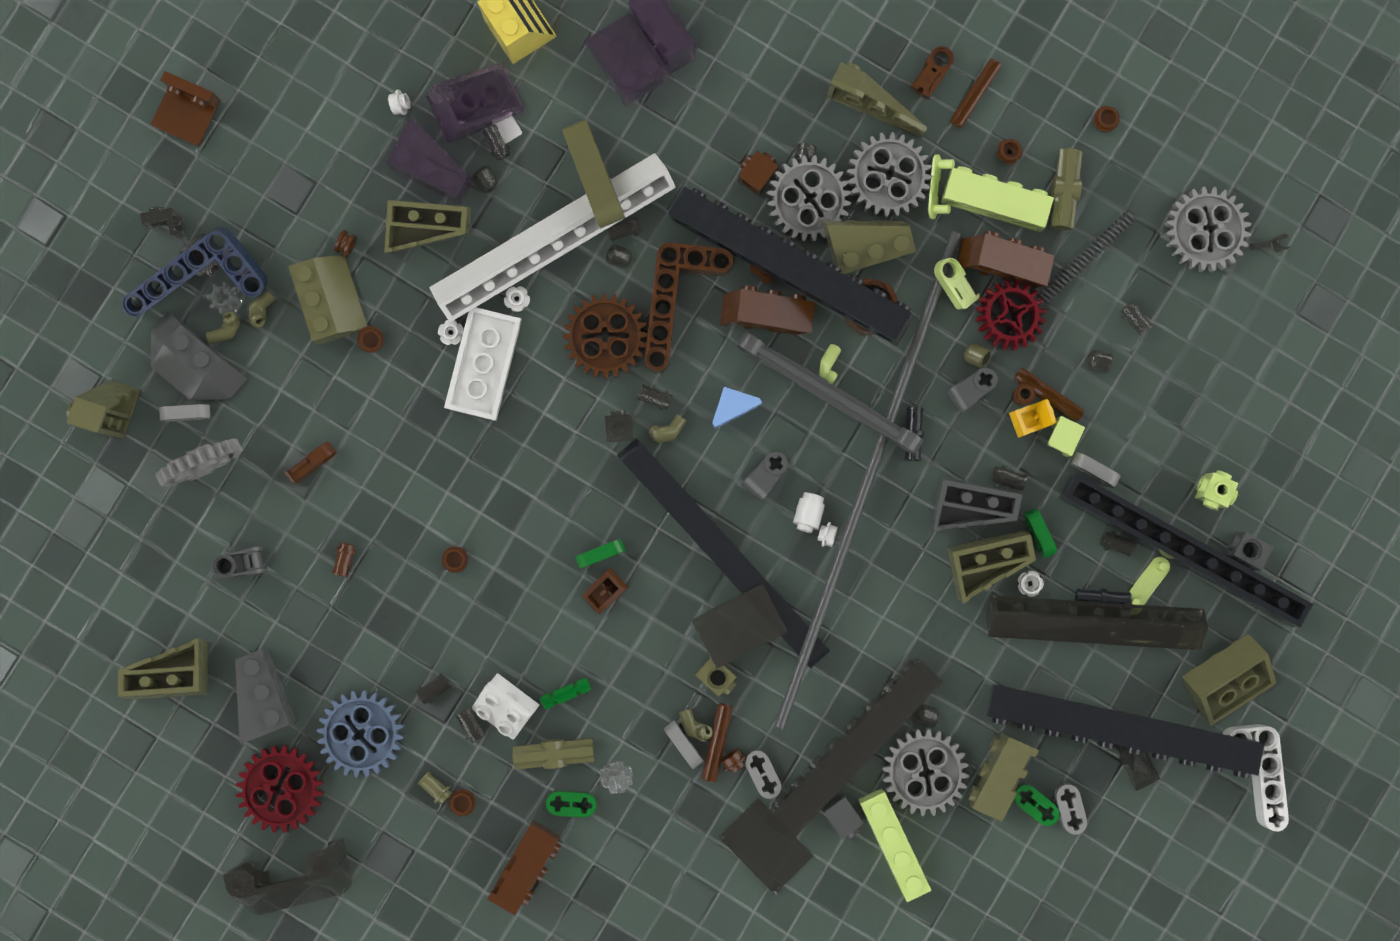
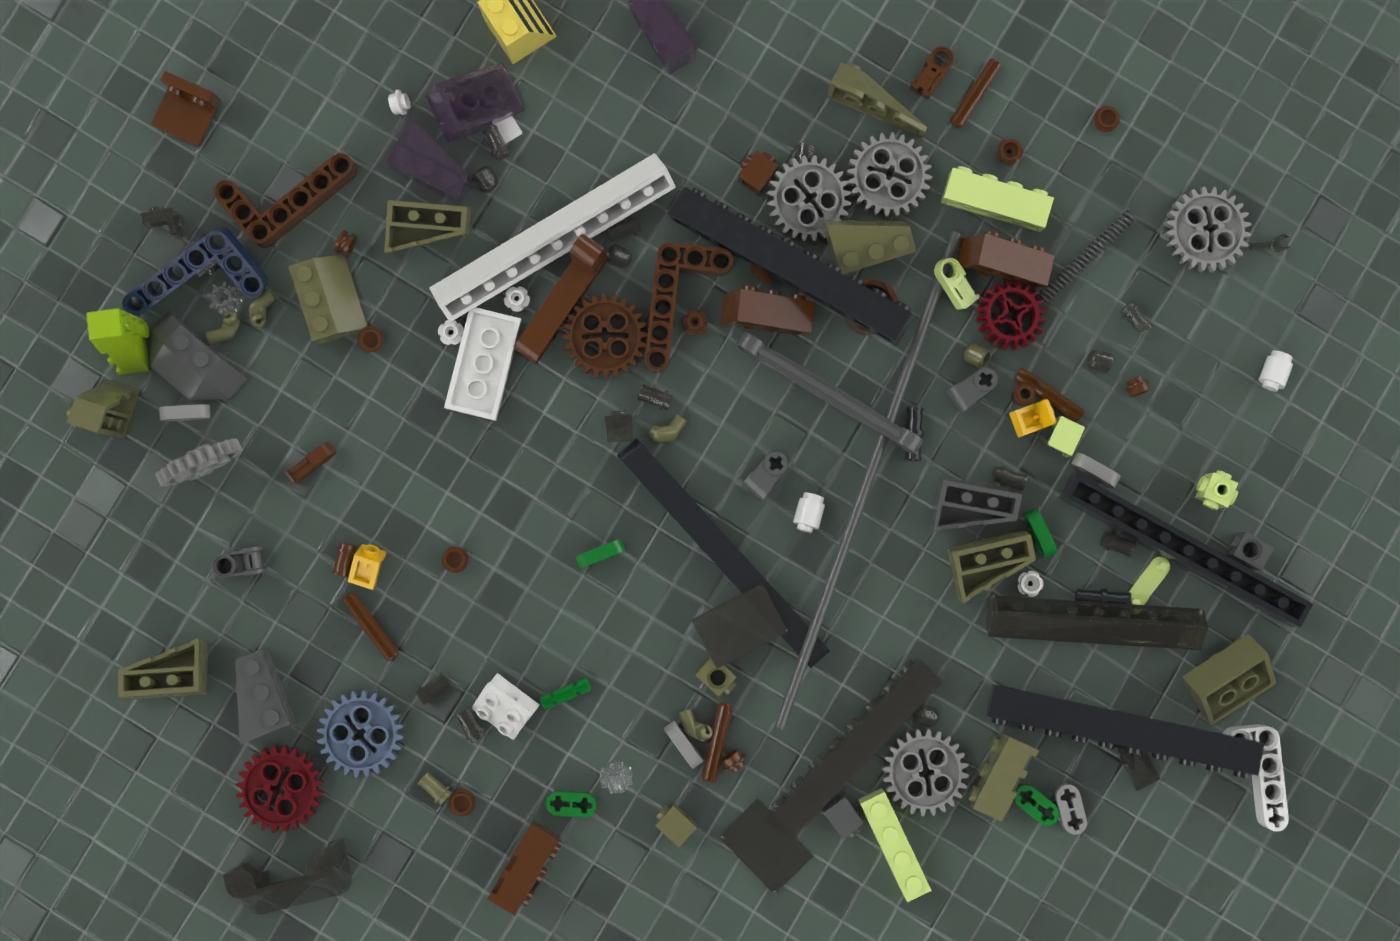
(120, 337): none -> lime wedge
(287, 203): none -> reddish brown beam
(366, 566): none -> yellow bracket
(370, 626): none -> reddish brown axle
(553, 753): olive piece -> none
(587, 262): none -> reddish brown beam
(593, 173): olive beam -> none
(605, 591): reddish brown slope -> none
(628, 59): clear purple slope -> none
(675, 824): none -> olive brick
(692, 329): none -> reddish brown plate
(732, 405): light blue slope -> none
(757, 776): light grey beam -> none
(827, 362): yellowish green arm -> none
(827, 534): white plate -> none
(937, 165): yellowish green piece -> none
(1066, 189): olive piece -> none
(1137, 386): none -> reddish brown plate
(1276, 371): none -> white brick

